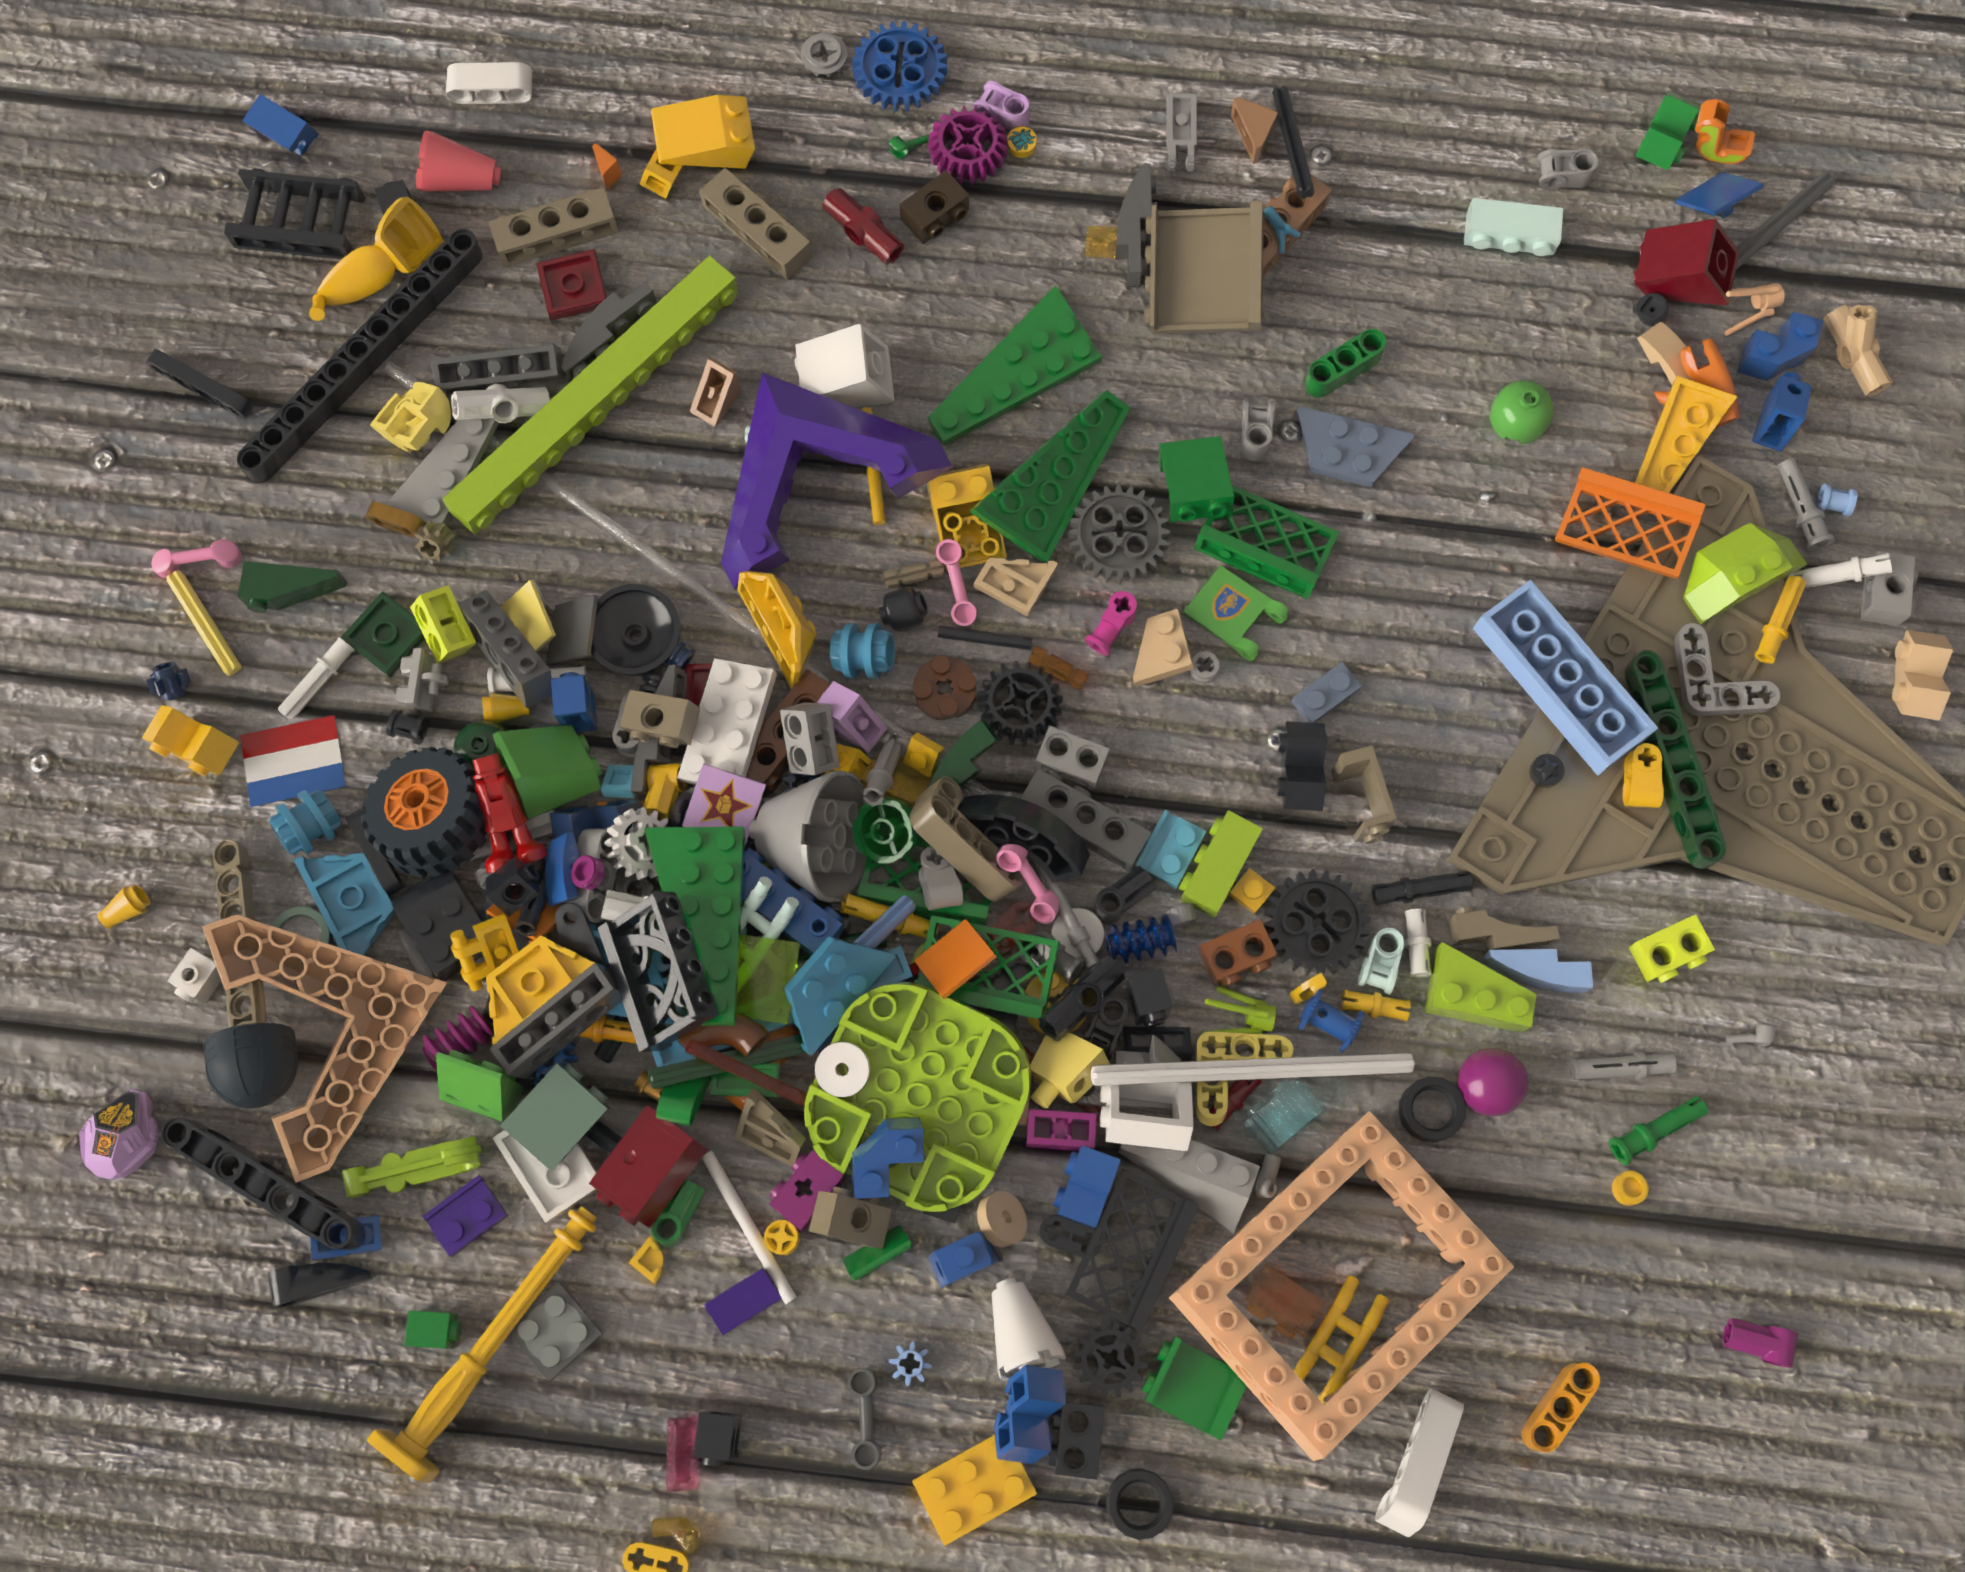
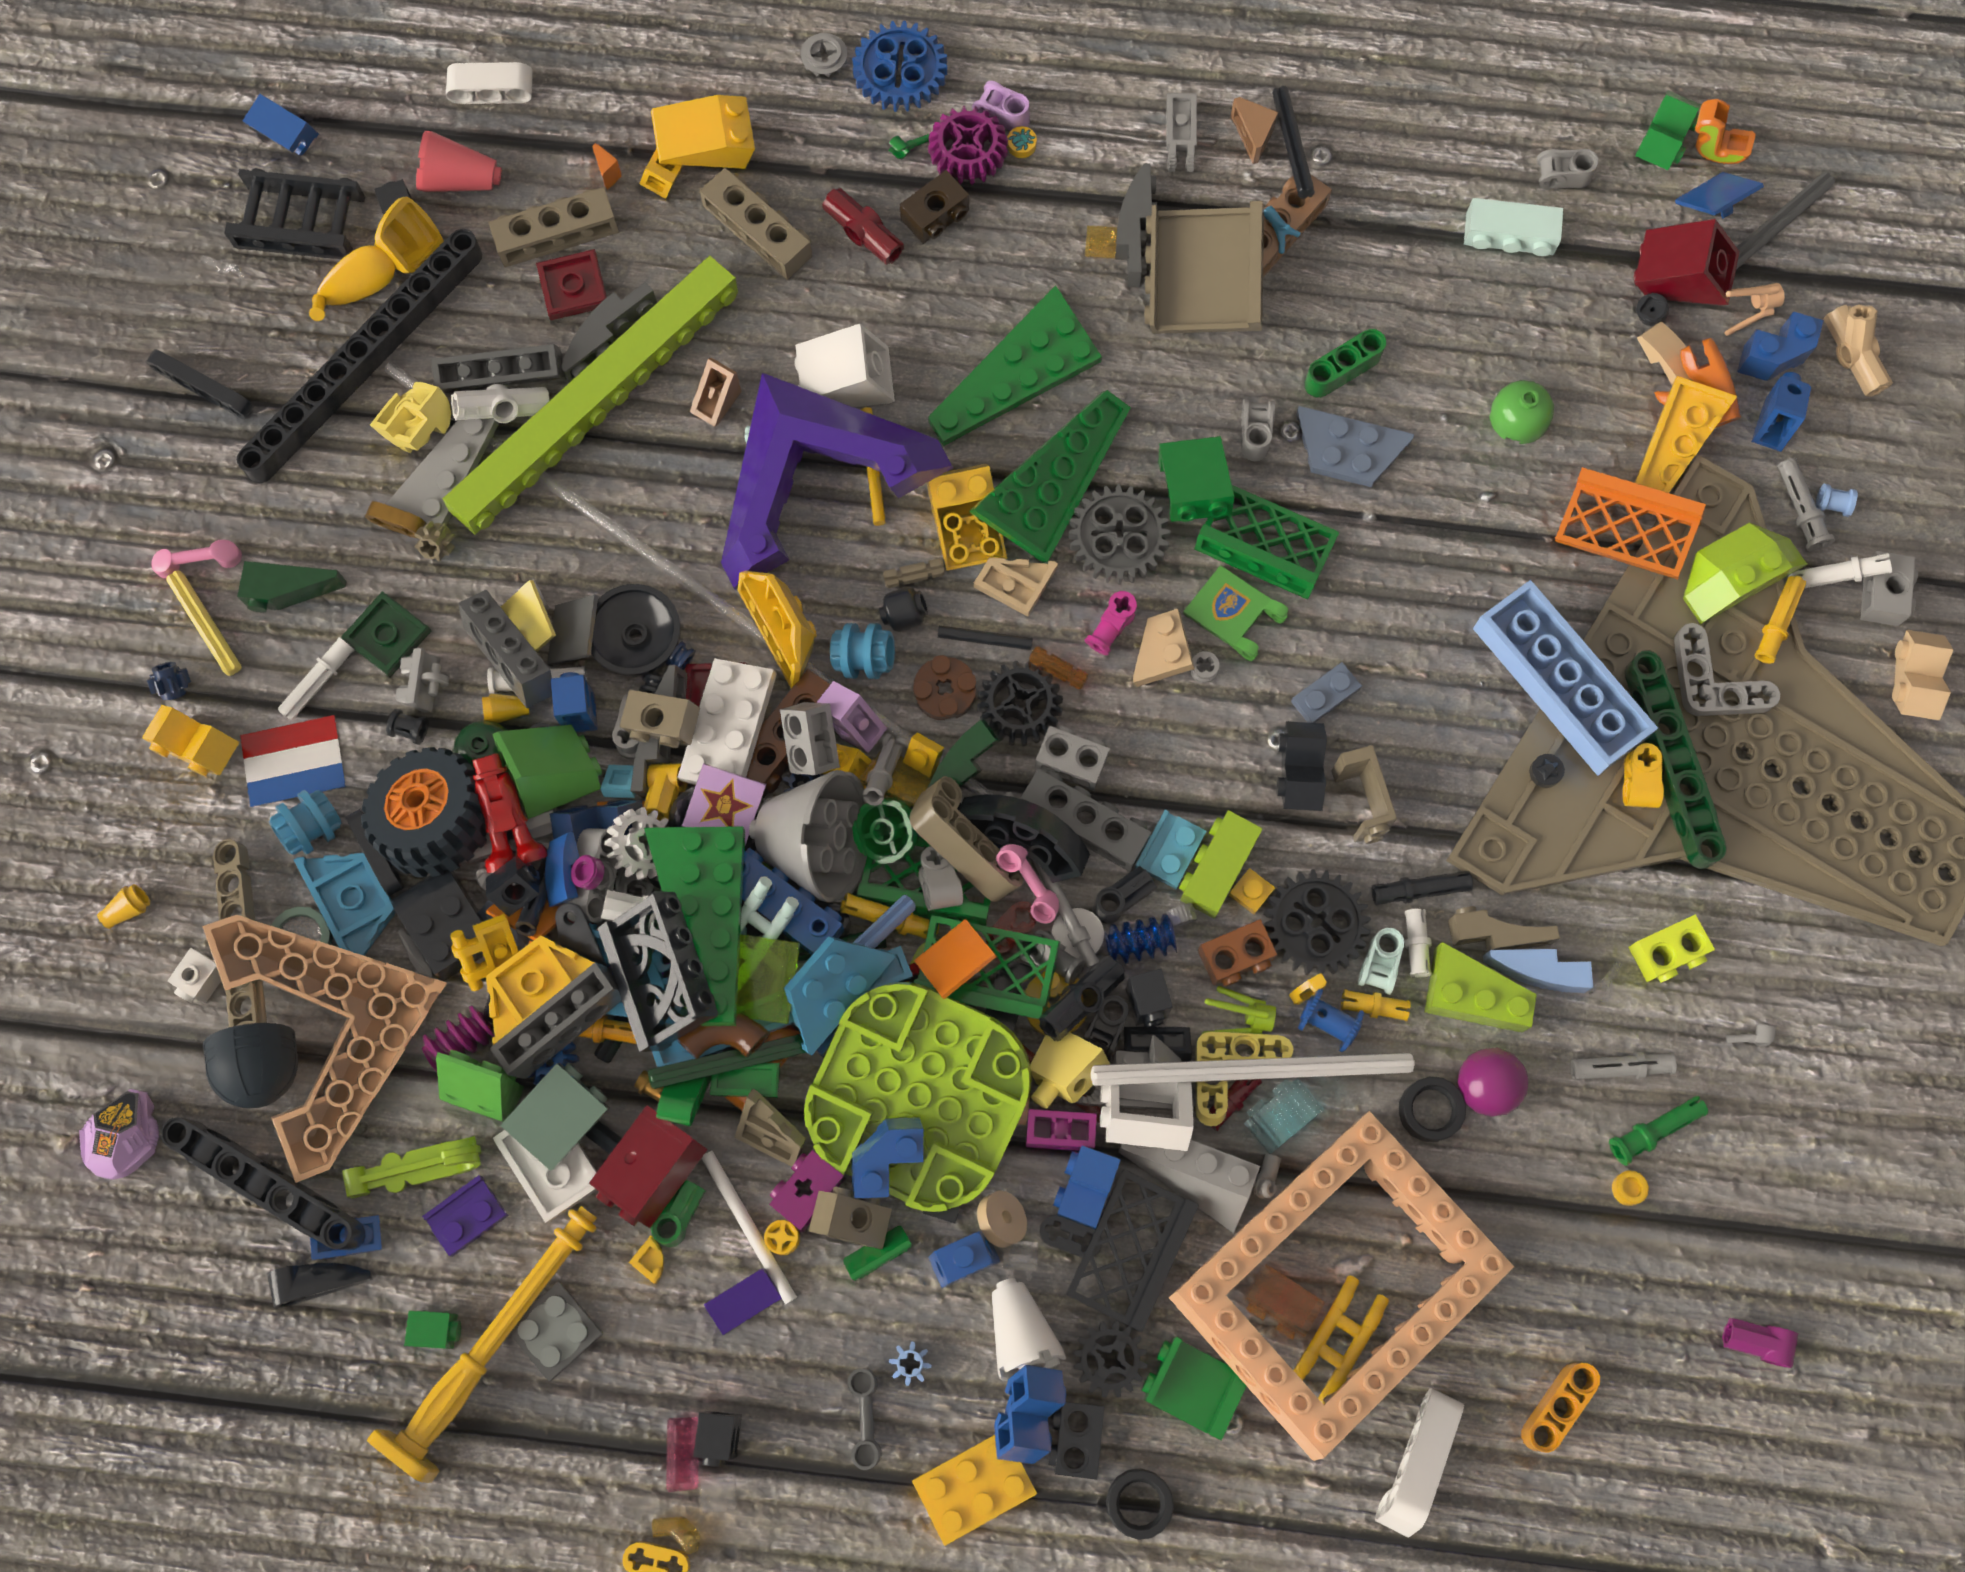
(222, 266): none -> clear hand
(443, 624): neon yellow brick -> none
(746, 1072): clear red bar -> none
(827, 1072): white piece -> none
(950, 553): bright pink bar -> none

